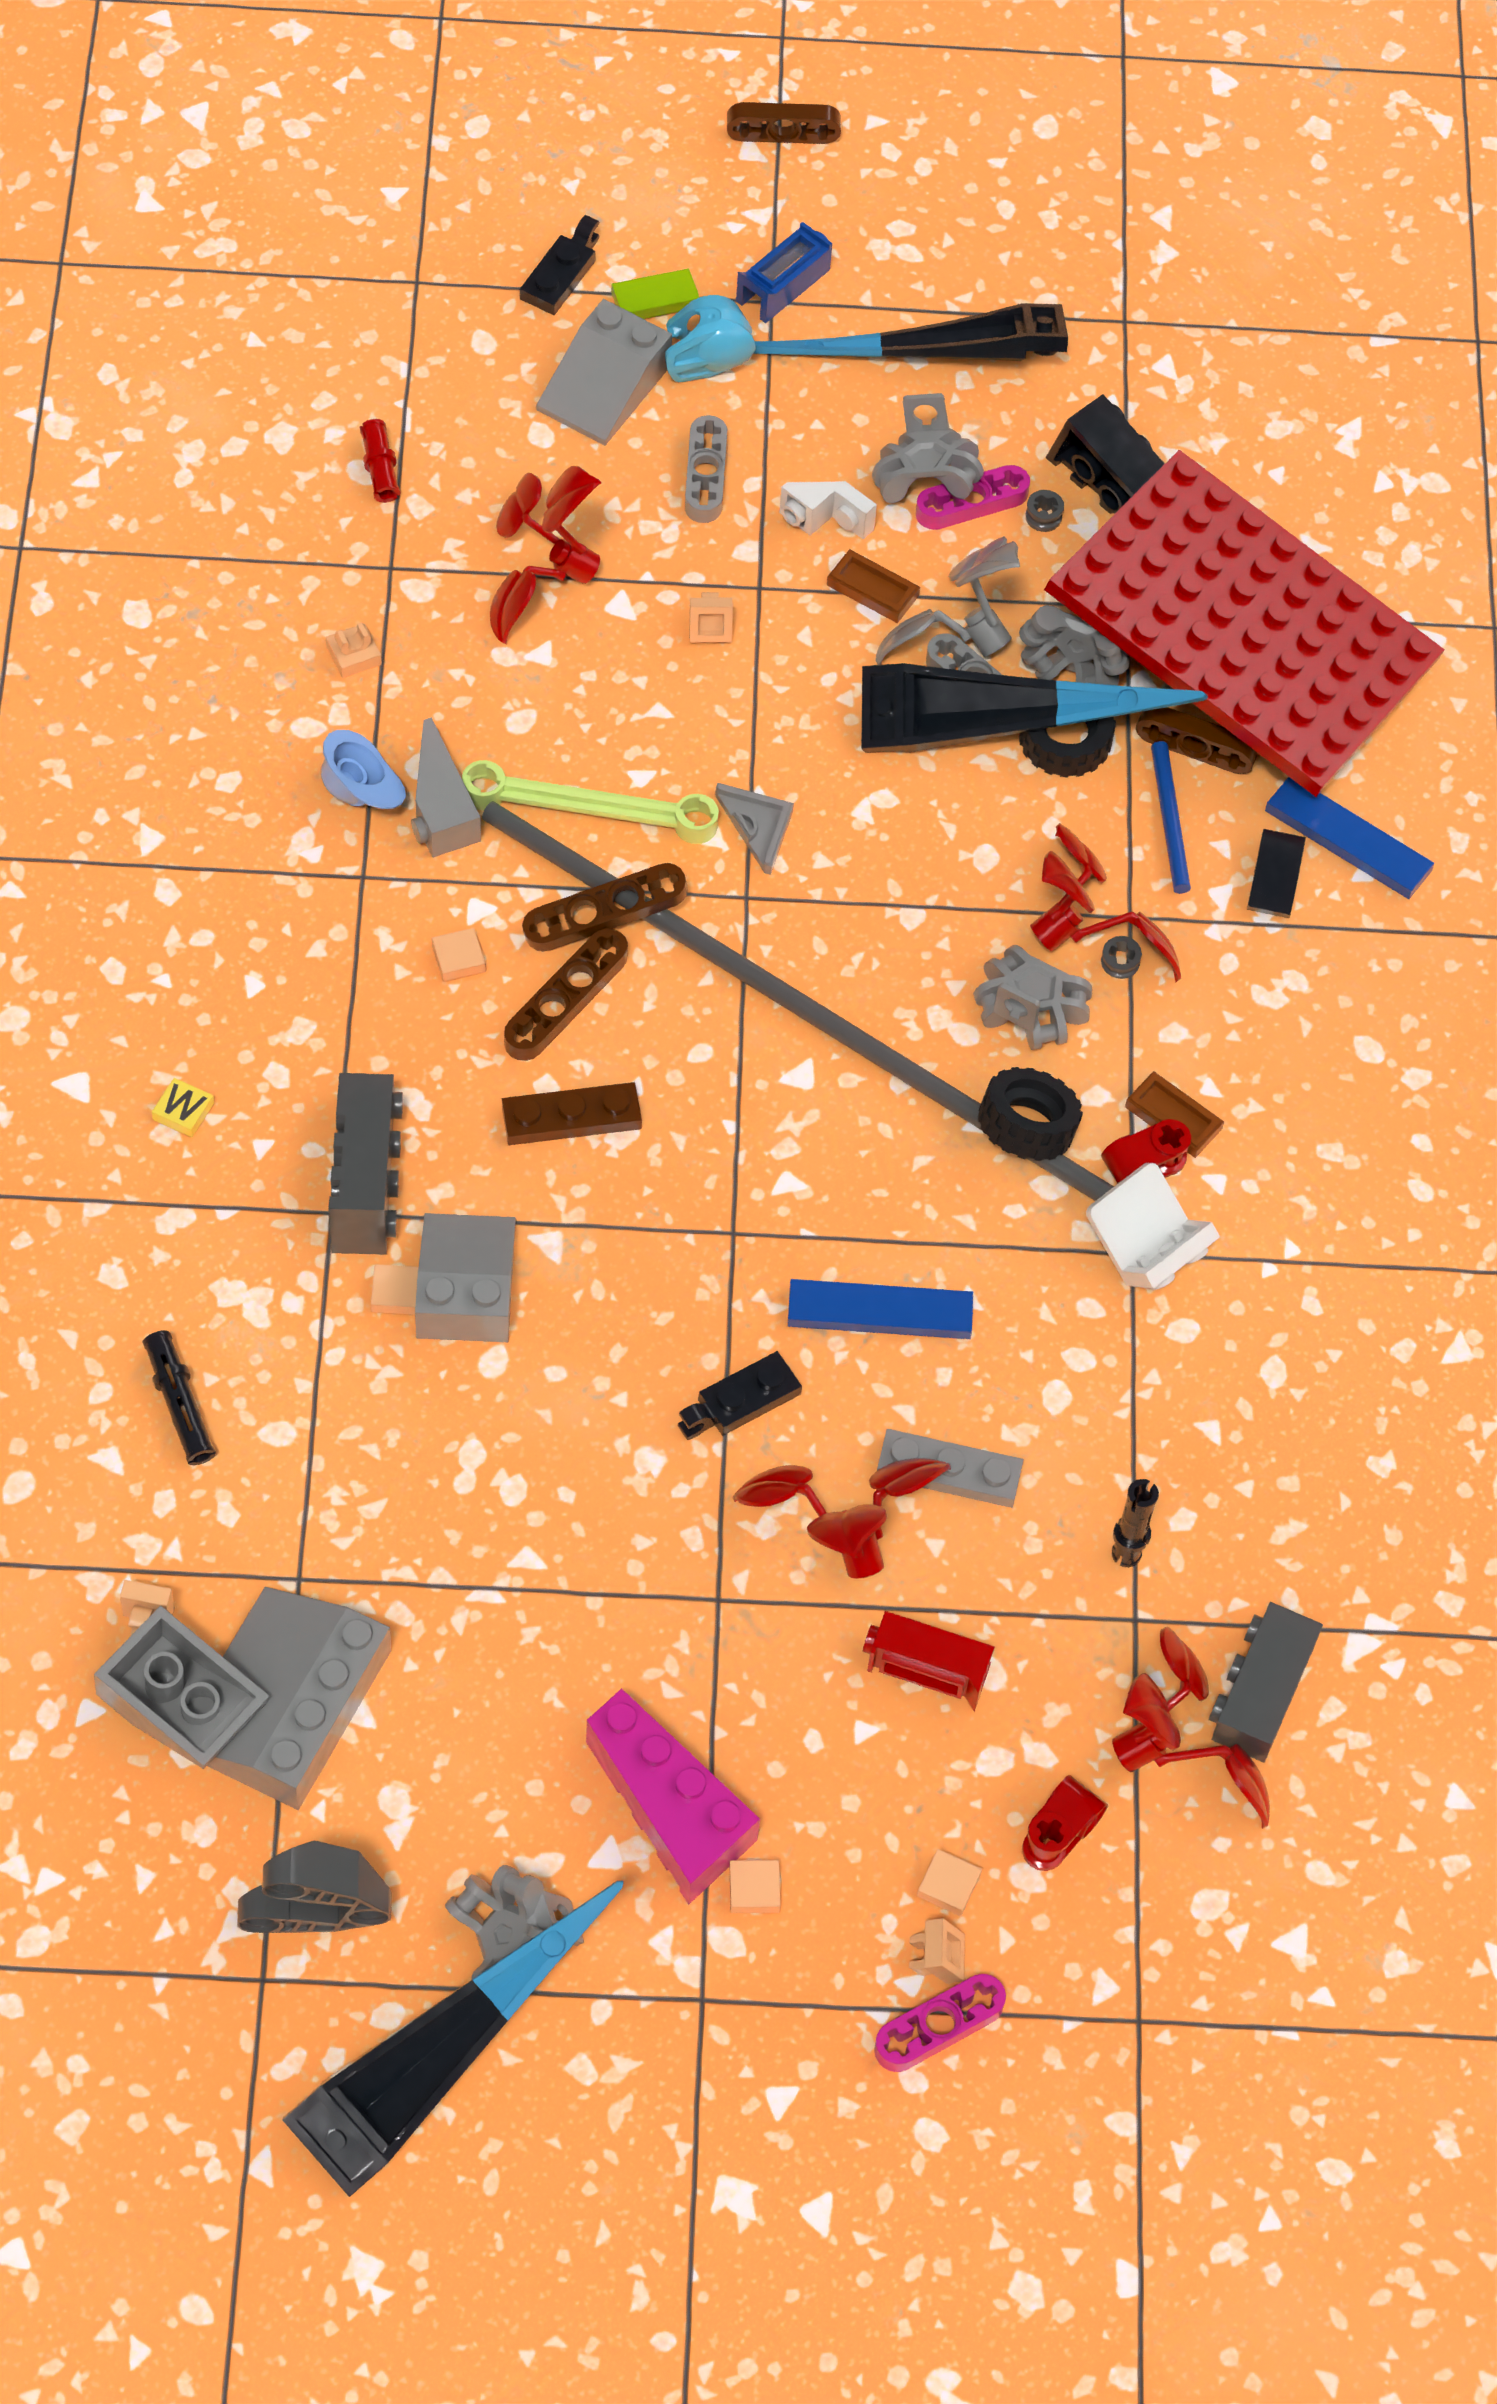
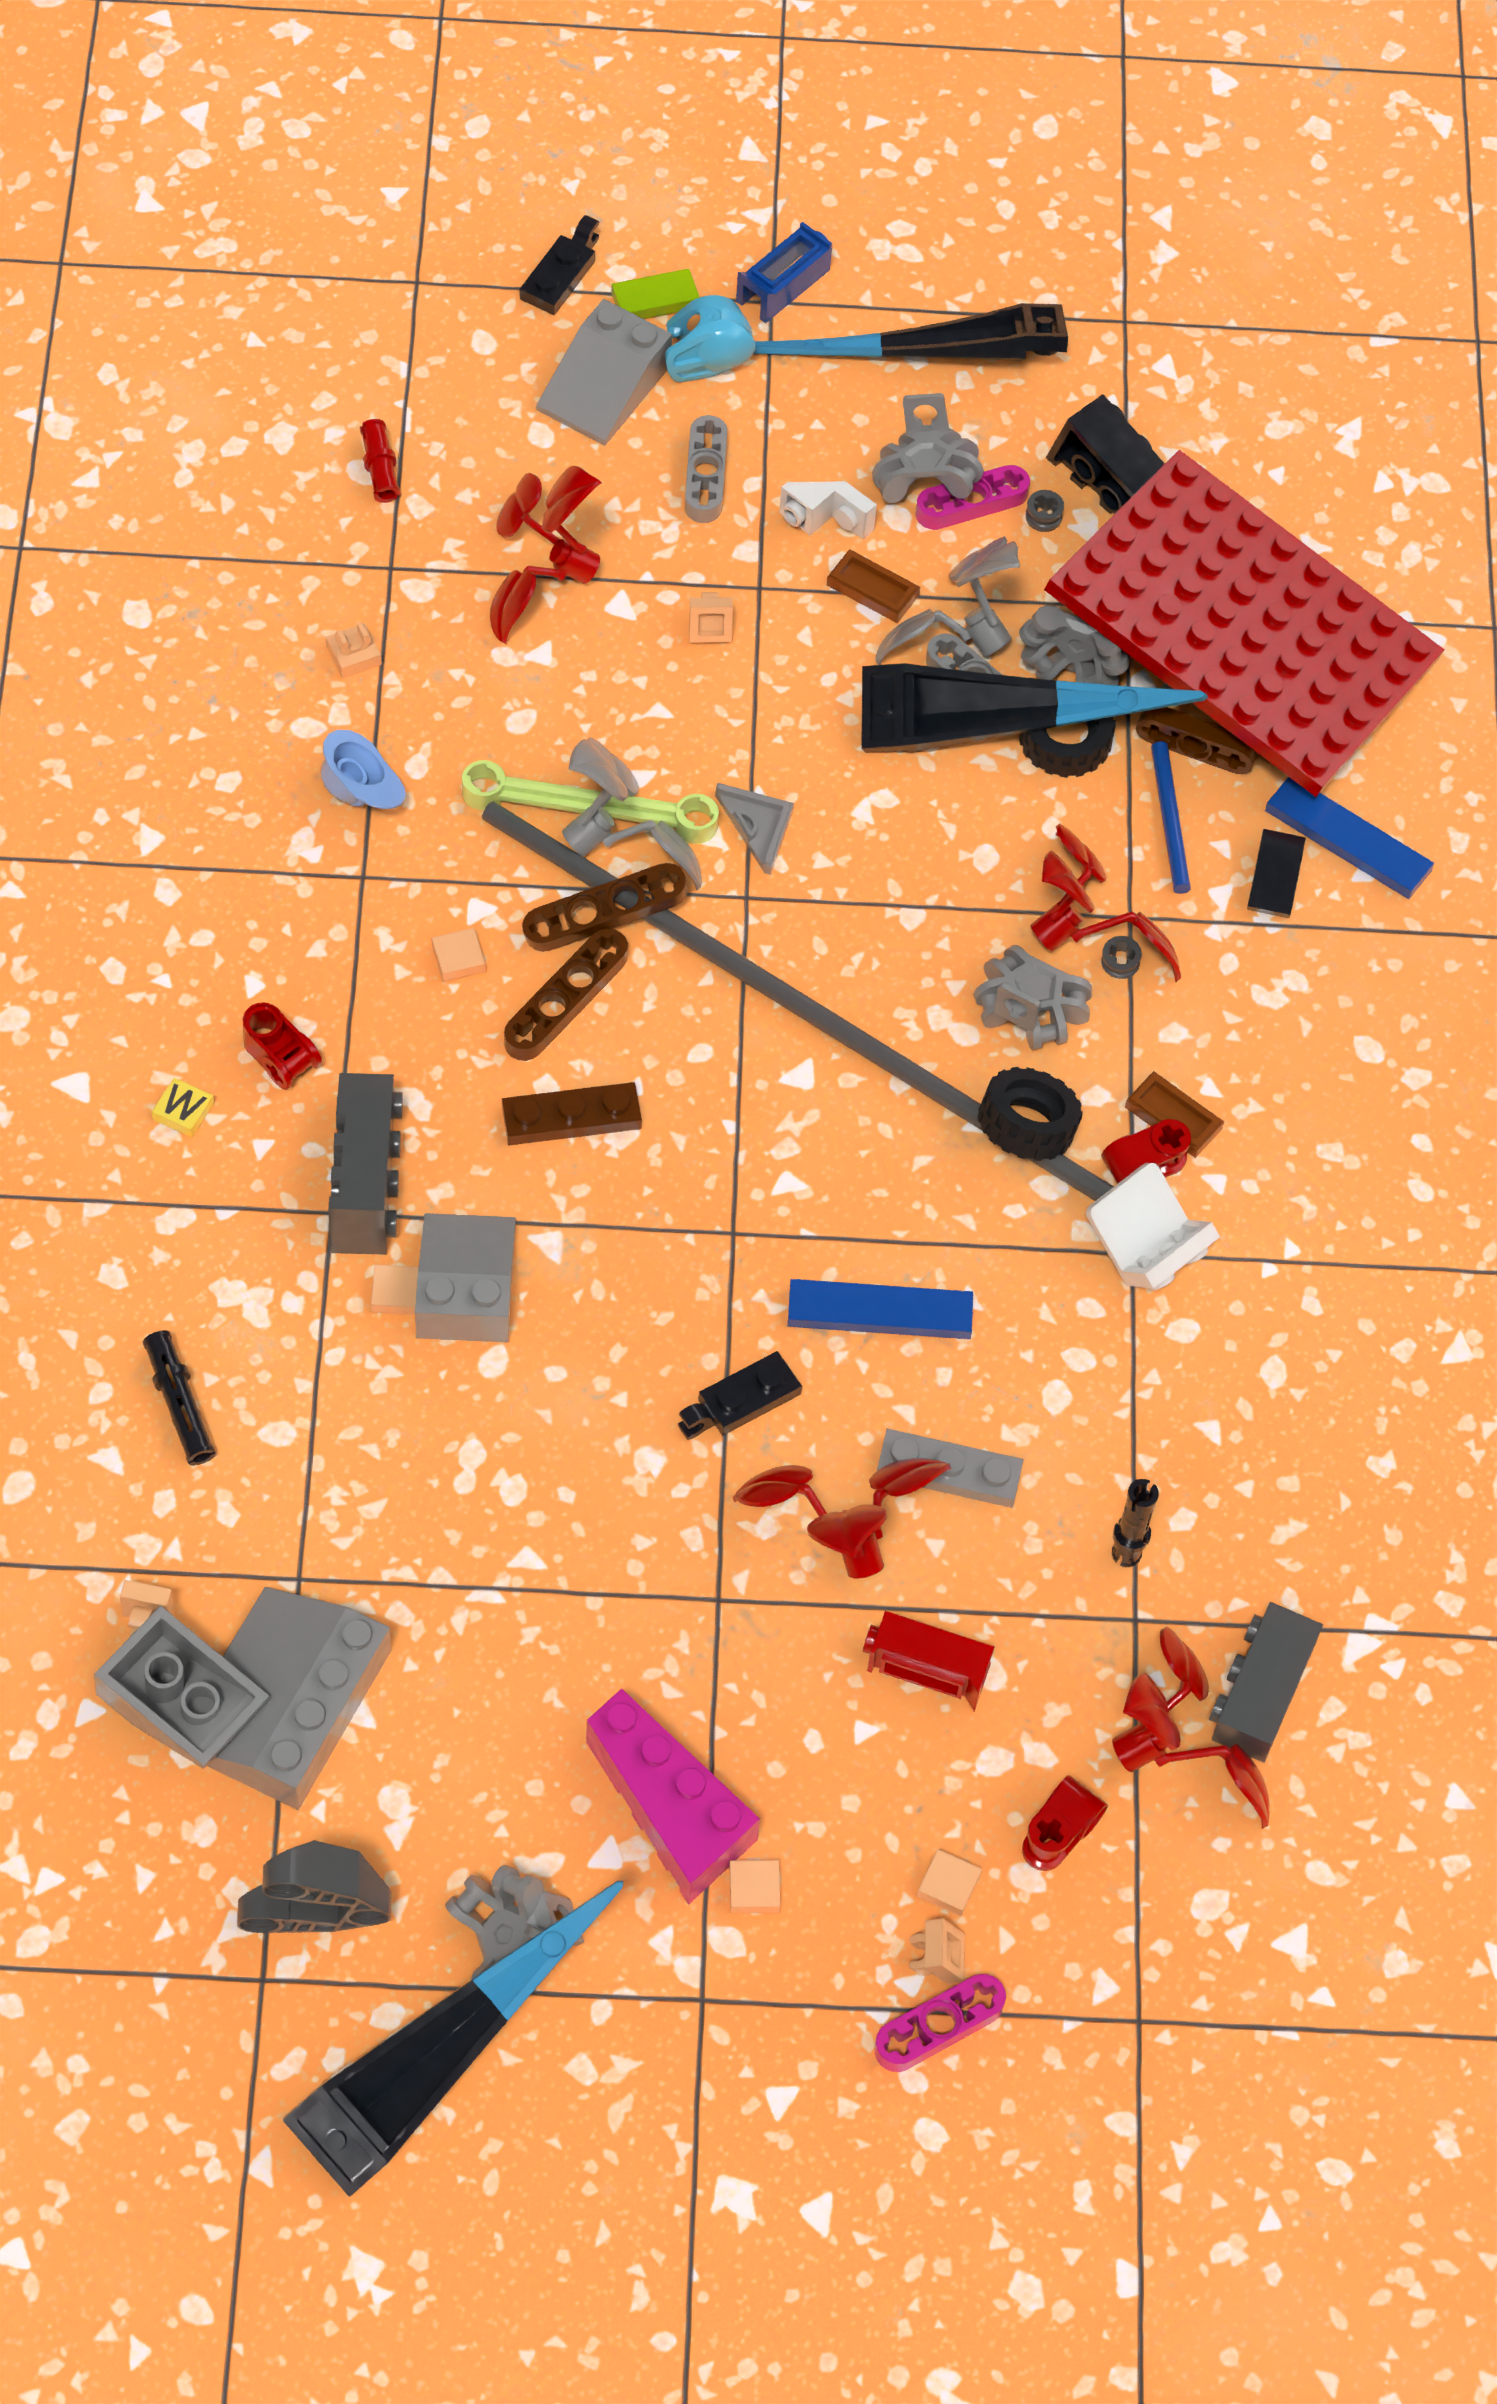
(283, 1050): none -> red piece
(444, 808): light grey slope -> none
(595, 823): none -> light grey plant
(810, 114): reddish brown beam -> none

